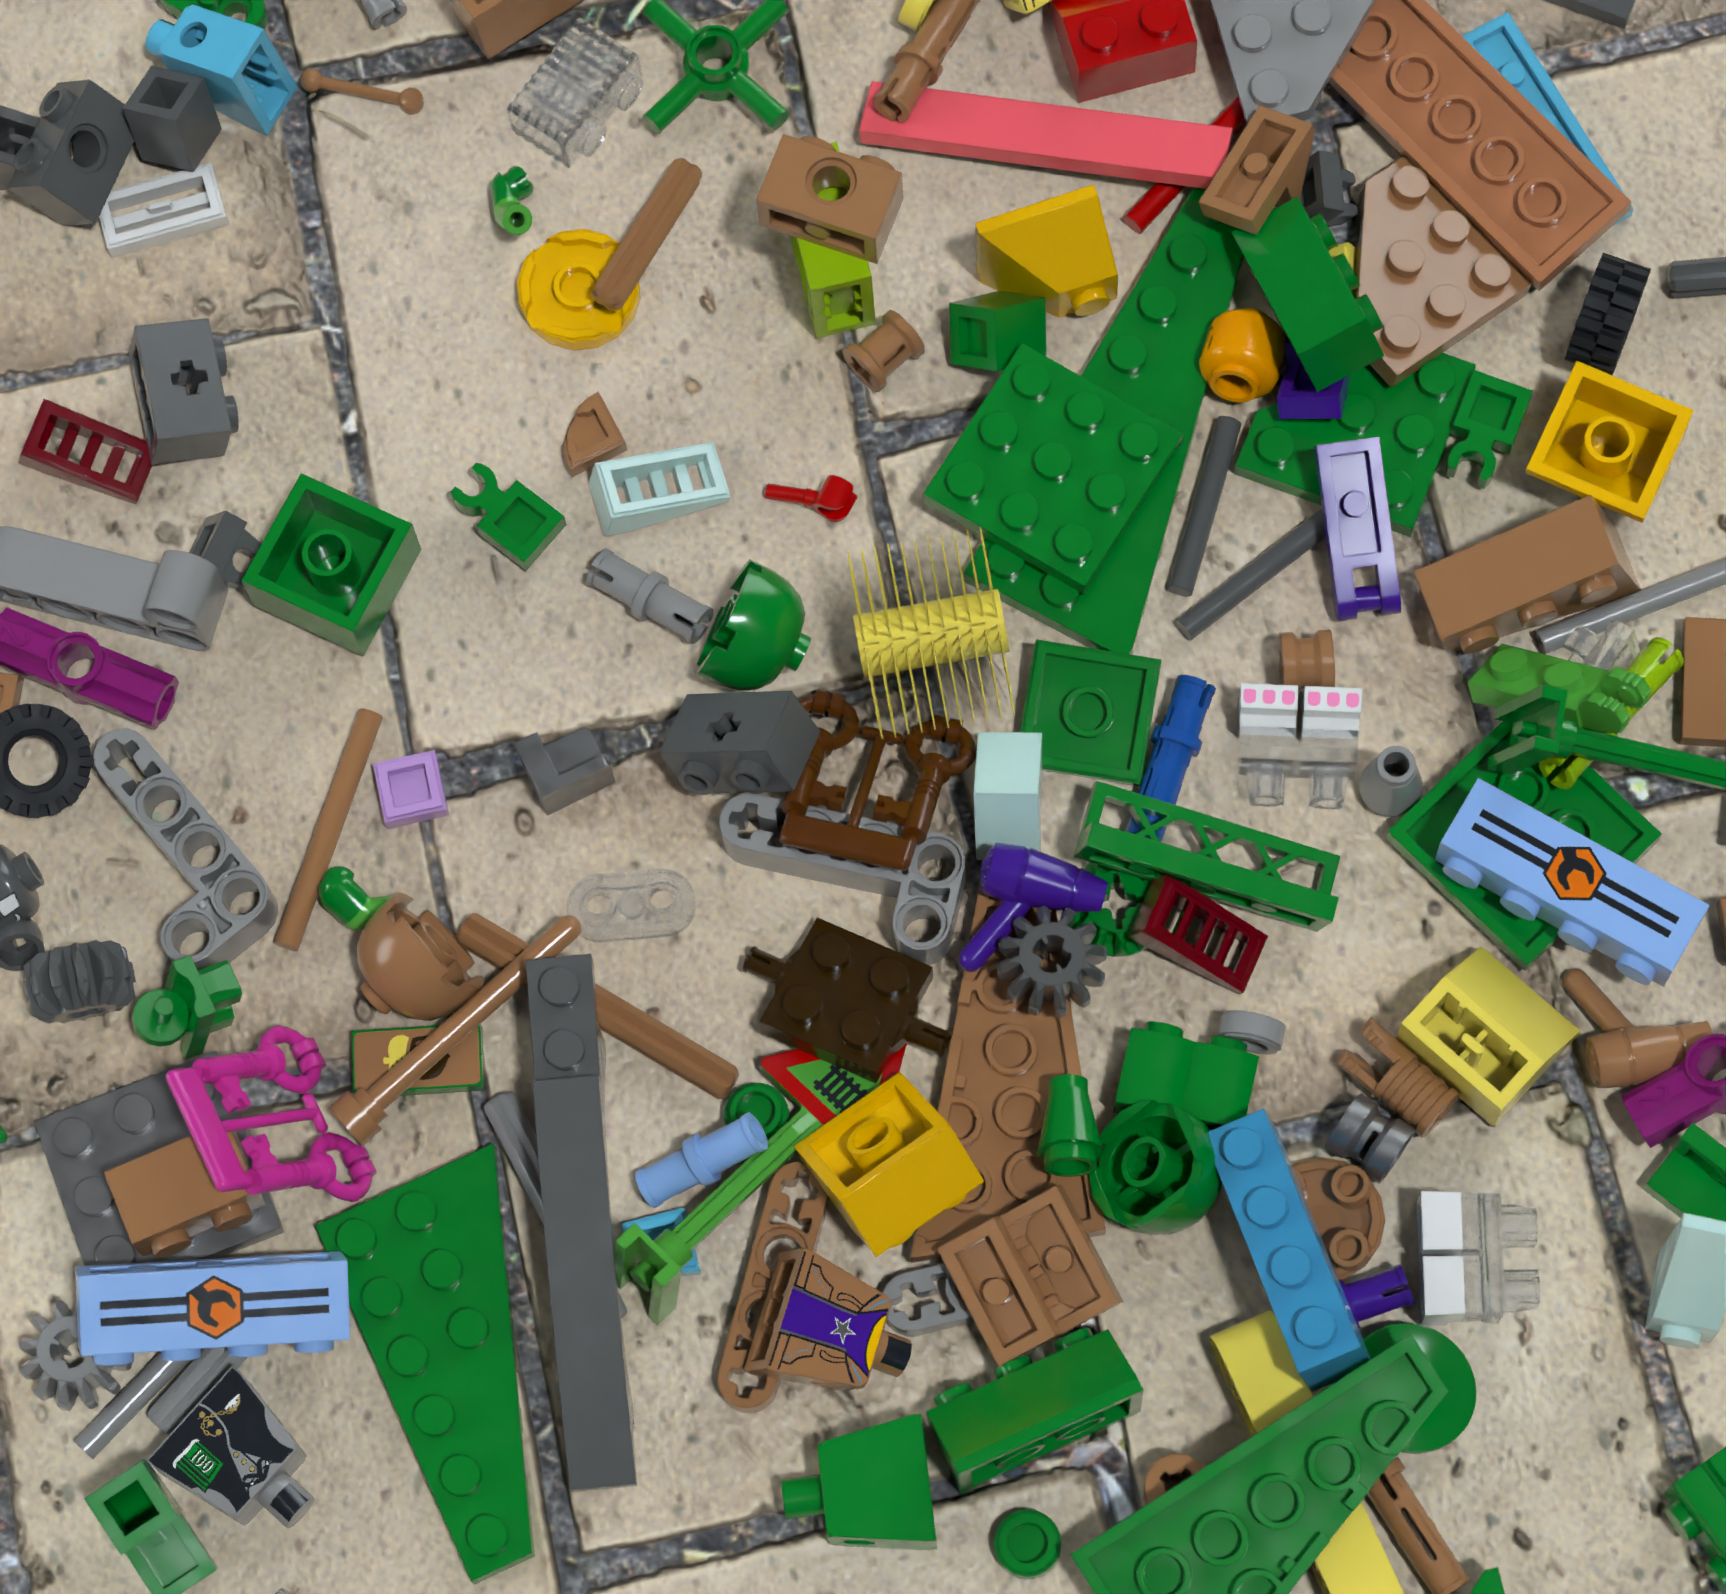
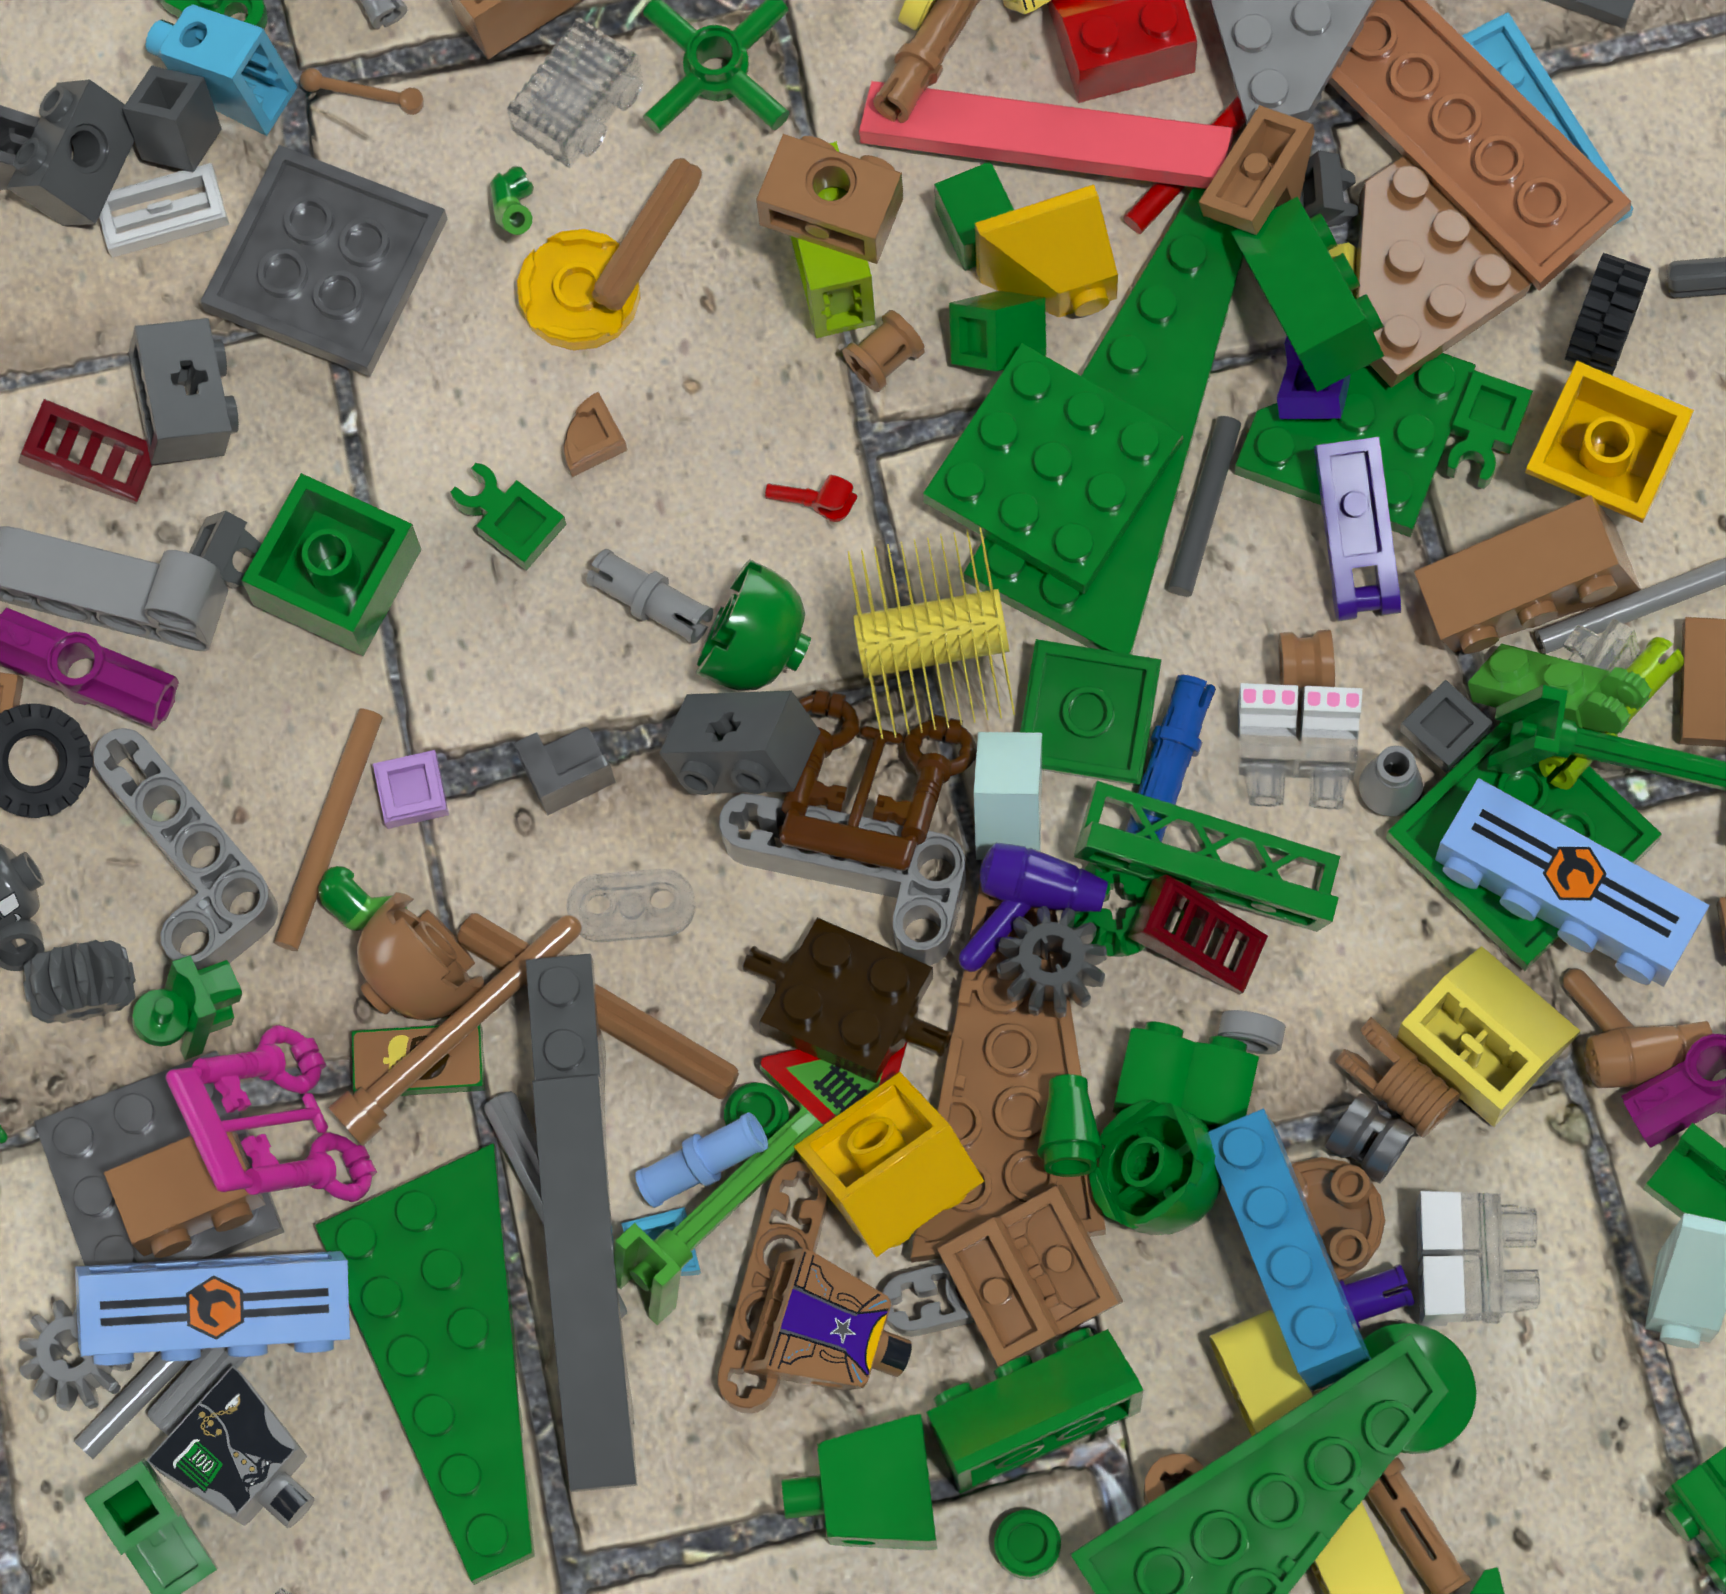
(324, 260): none -> flat silver plate
(641, 512): light aqua slope -> none
(967, 200): none -> green panel
(1242, 354): light orange head -> none
(1252, 577): dark grey bar -> none
(1446, 726): none -> dark grey tile

